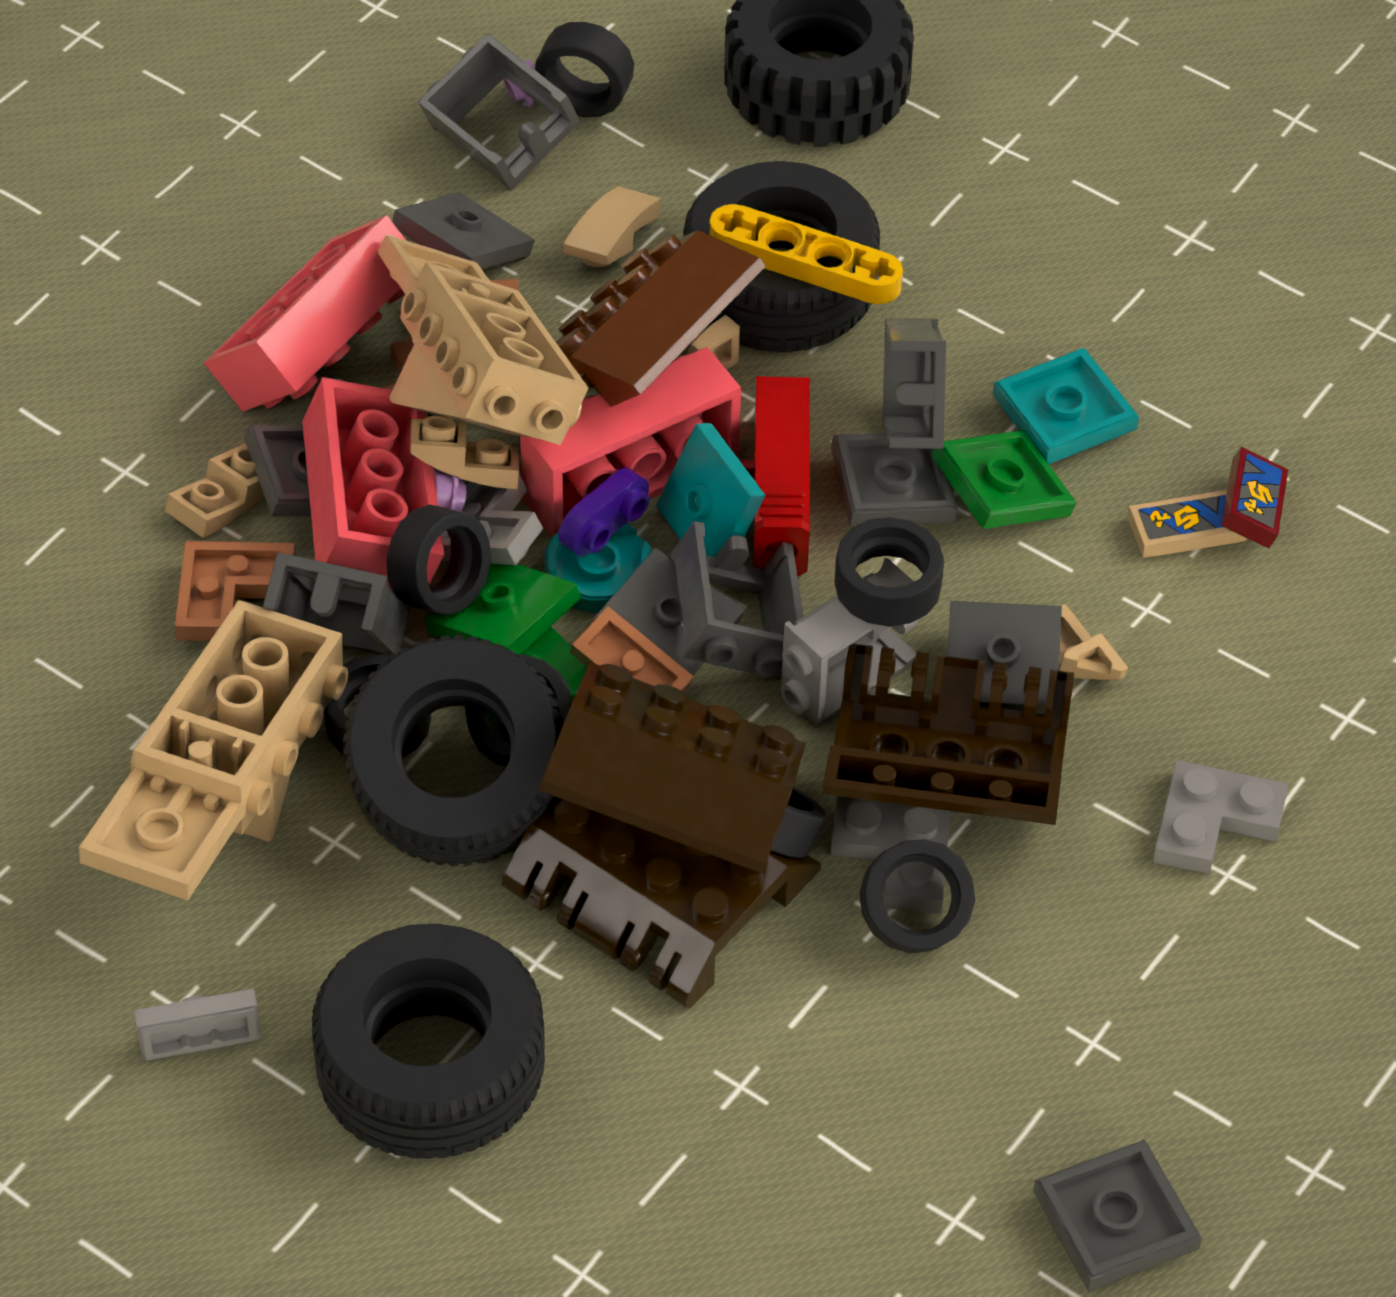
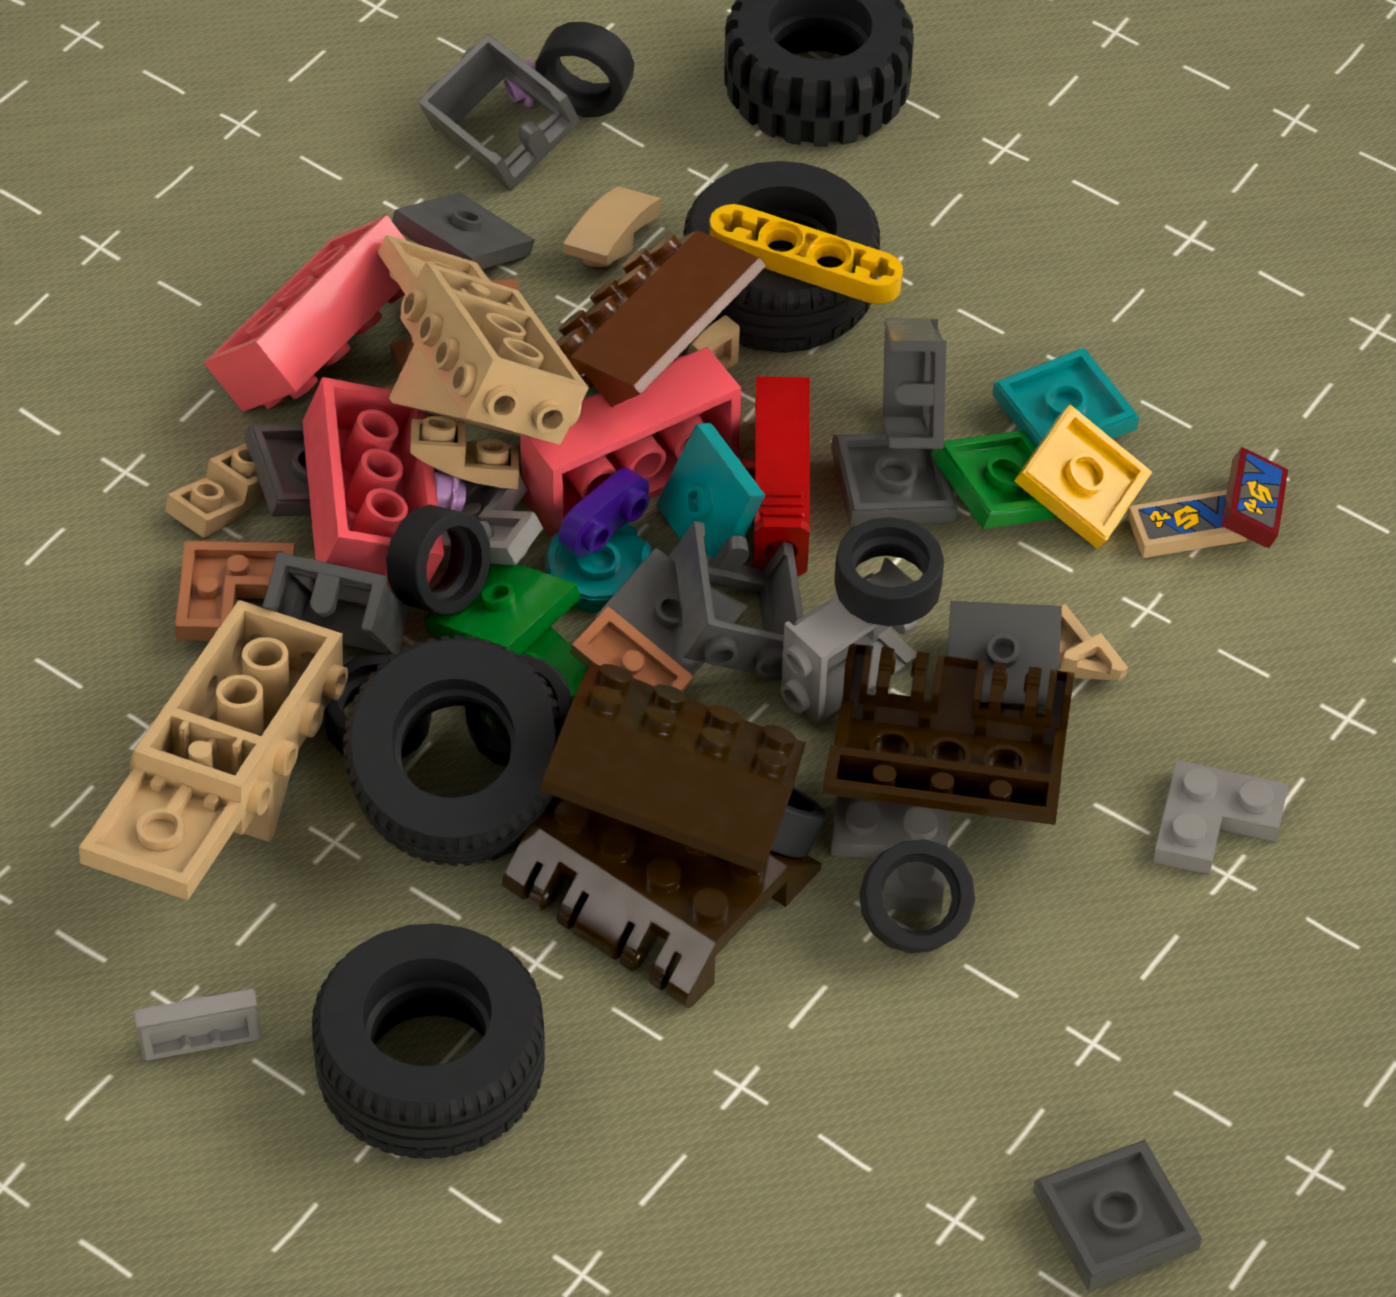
(1083, 476): none -> yellow tile

